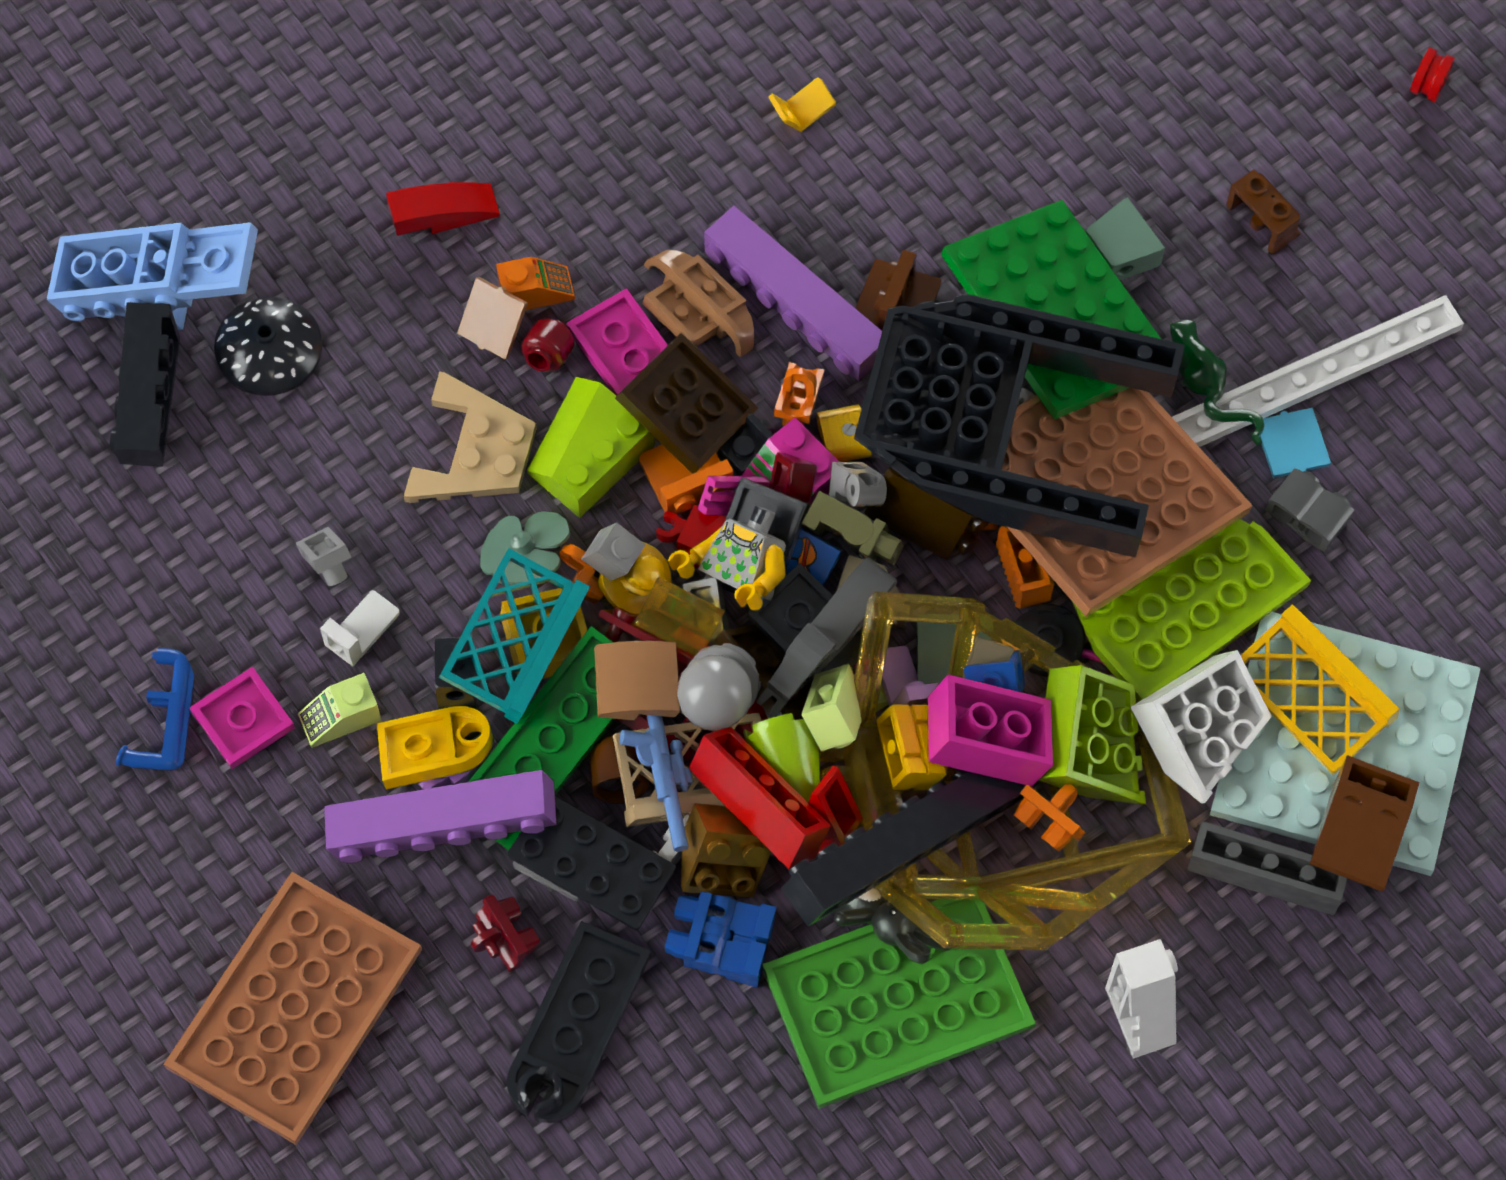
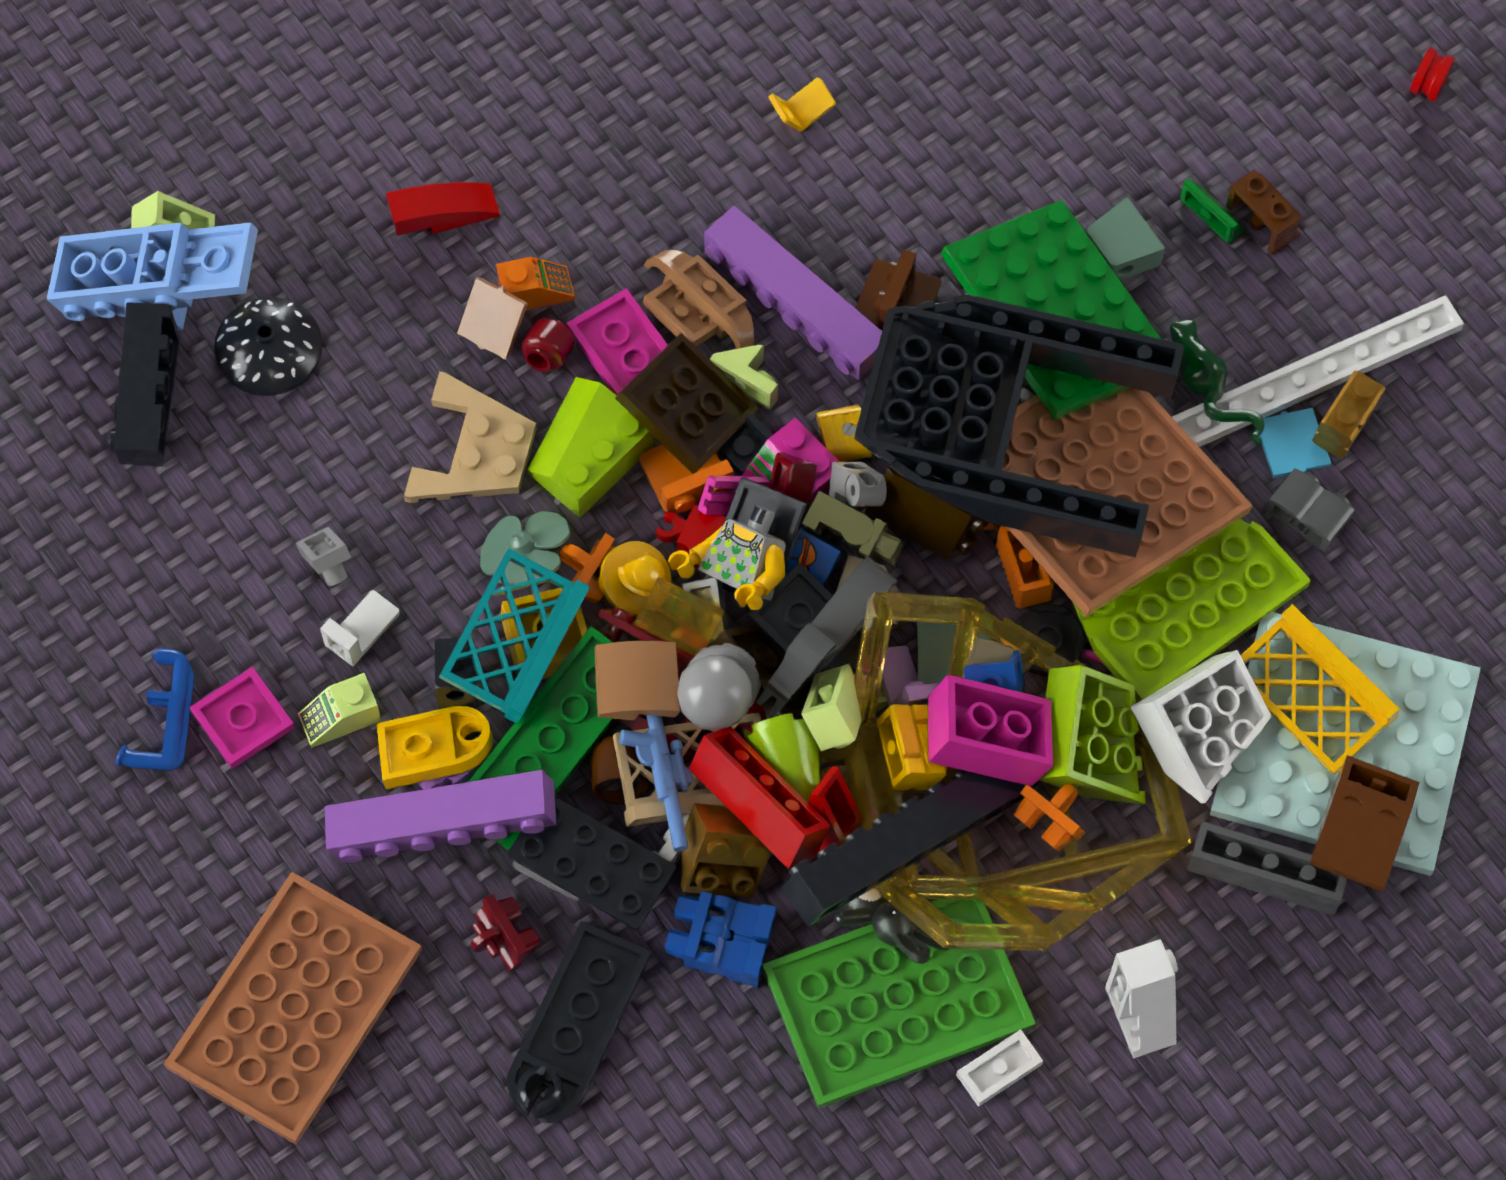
(164, 209): none -> yellowish green slope
(613, 551): light grey brick -> none
(741, 368): none -> yellowish green slope
(798, 394): orange hips -> none
(999, 1068): none -> white plate
(1211, 211): none -> green slope
(1348, 414): none -> pearl gold brick

